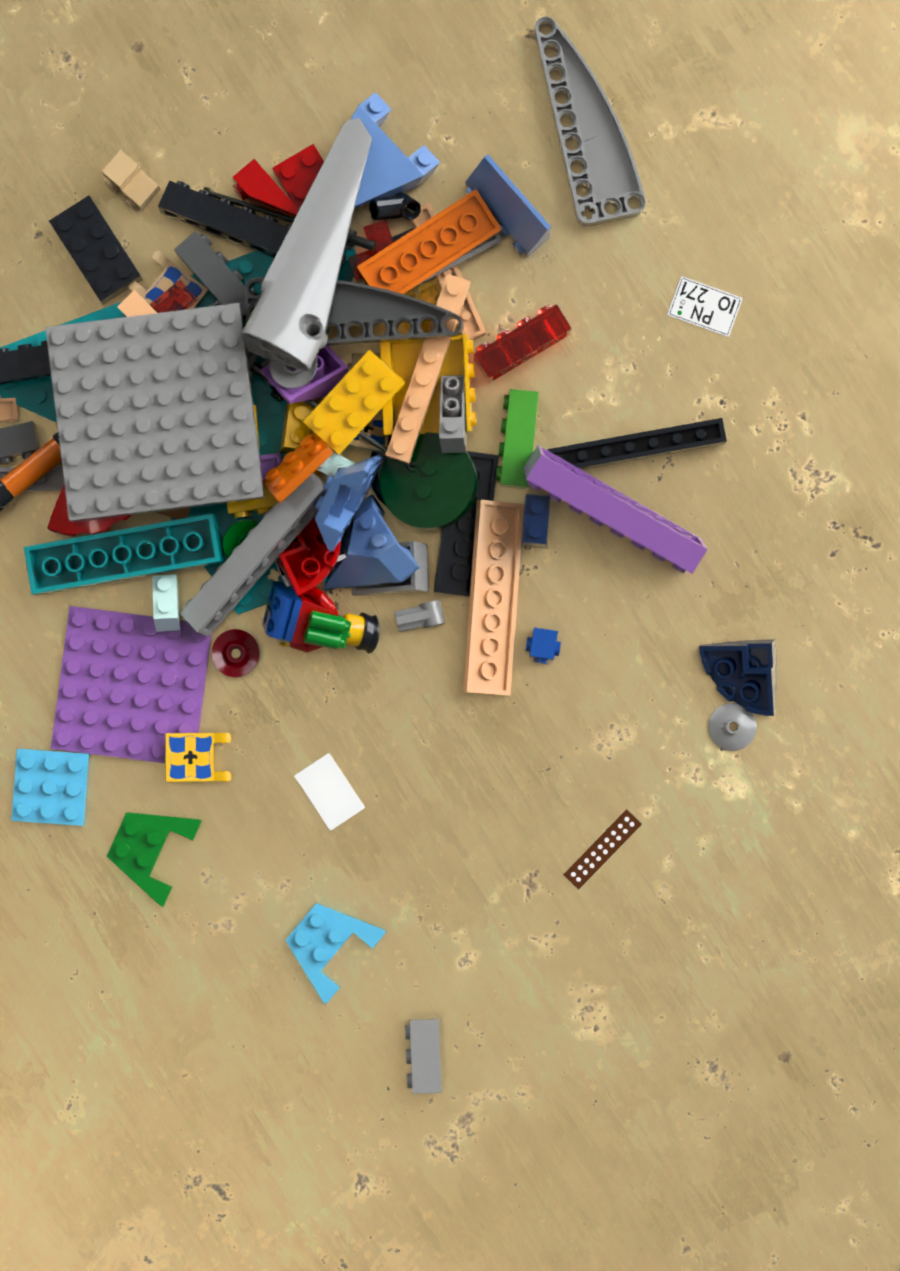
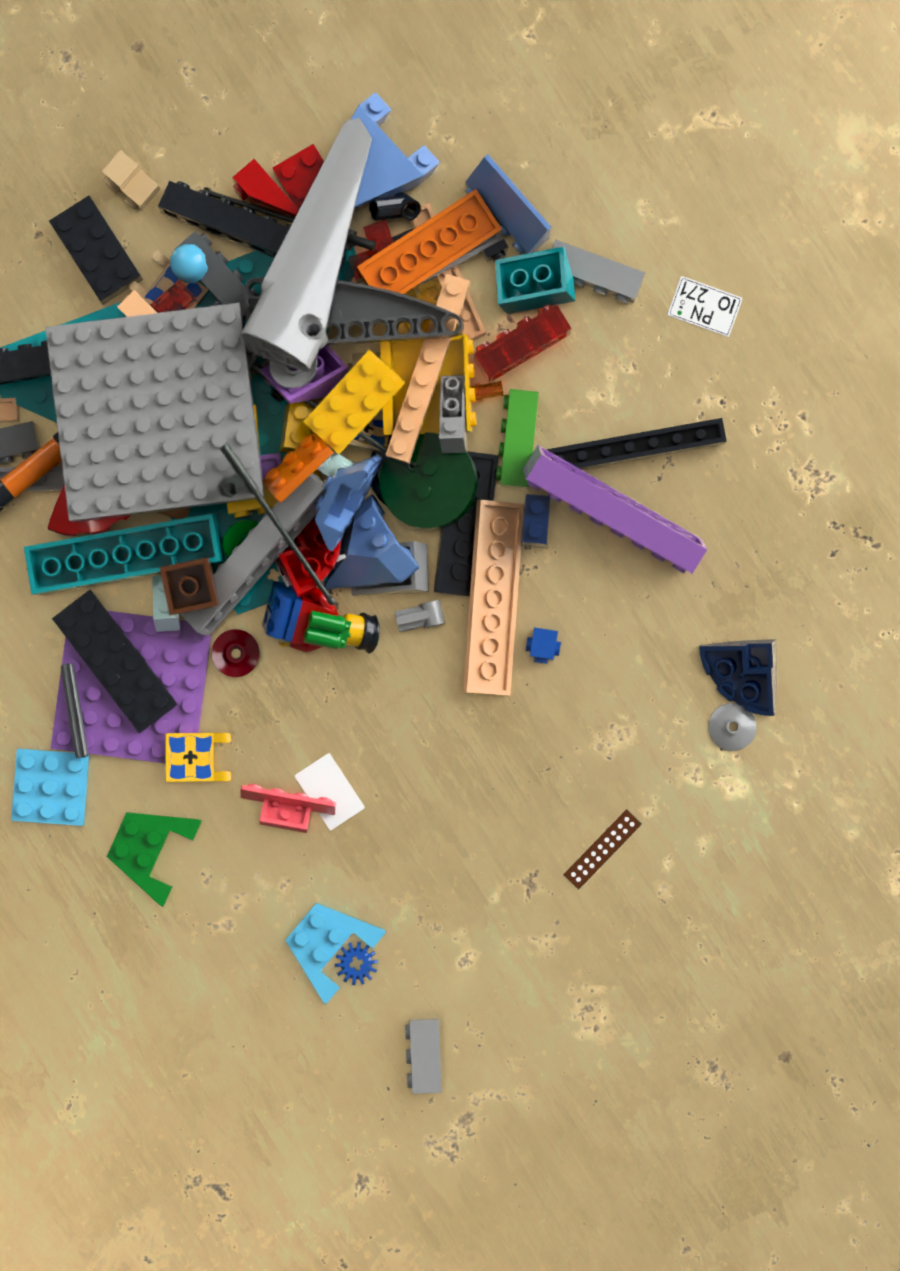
(74, 710): none -> dark grey axle
(115, 661): none -> black plate
(188, 263): none -> medium azure hair
(189, 586): none -> reddish brown brick
(243, 478): none -> pearl dark grey piece
(287, 809): none -> coral bracket
(365, 968): none -> blue gear
(488, 390): none -> clear orange pin
(496, 251): none -> black plate
(534, 280): none -> teal slope
(602, 145): light grey beam -> none
(602, 273): none -> light grey brick

